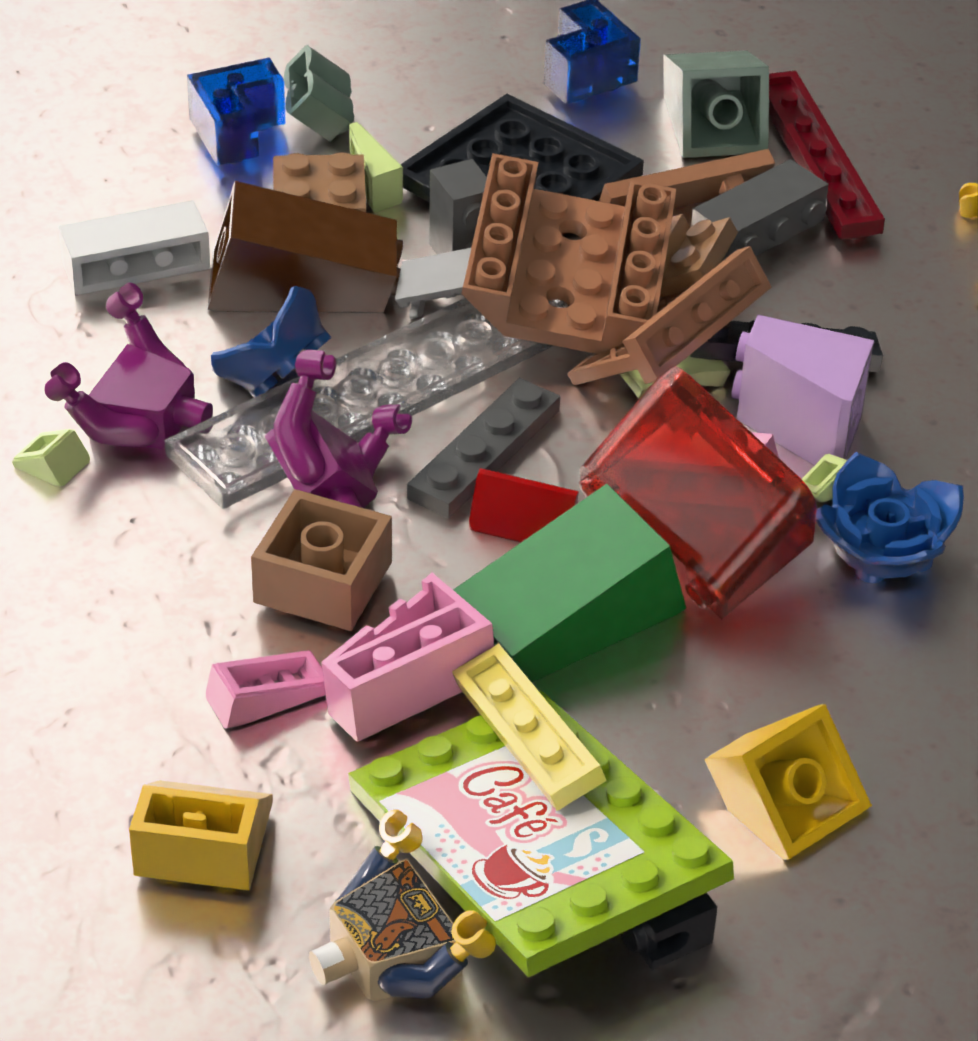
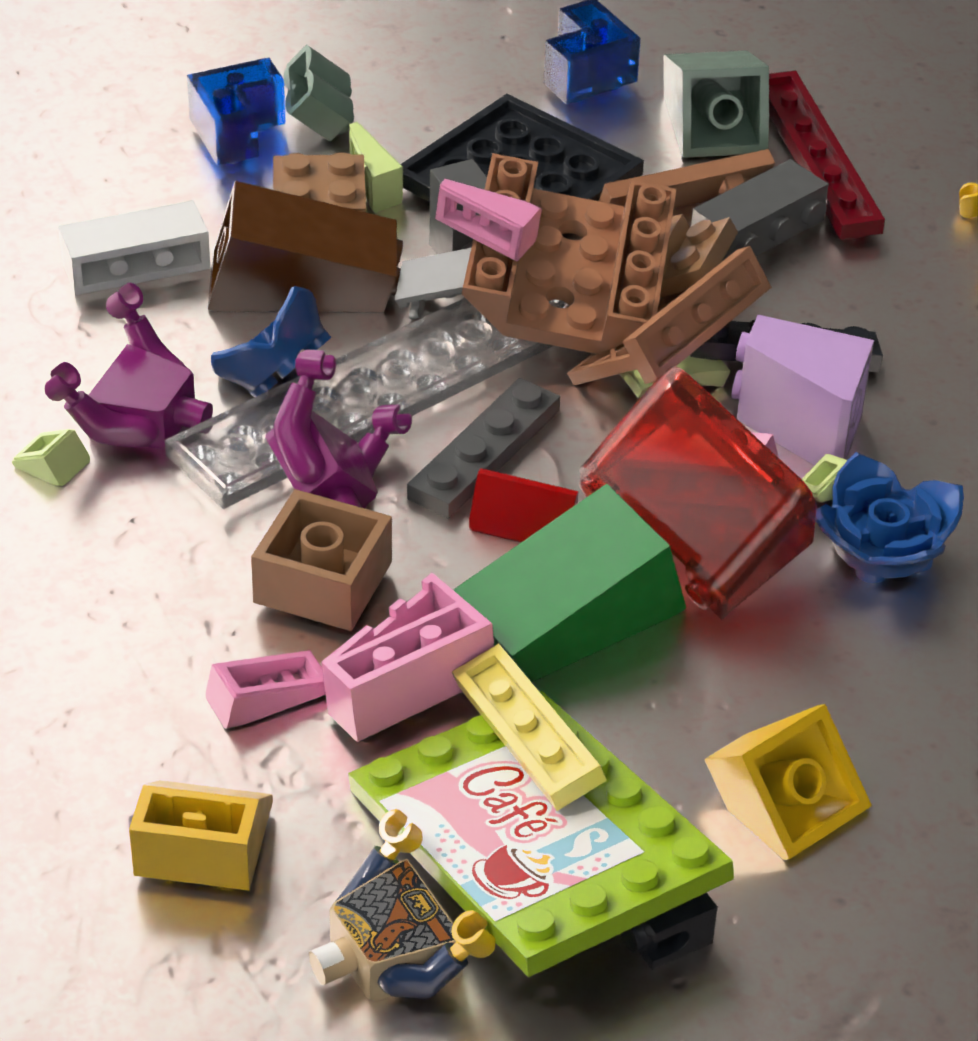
(503, 221): none -> bright pink slope

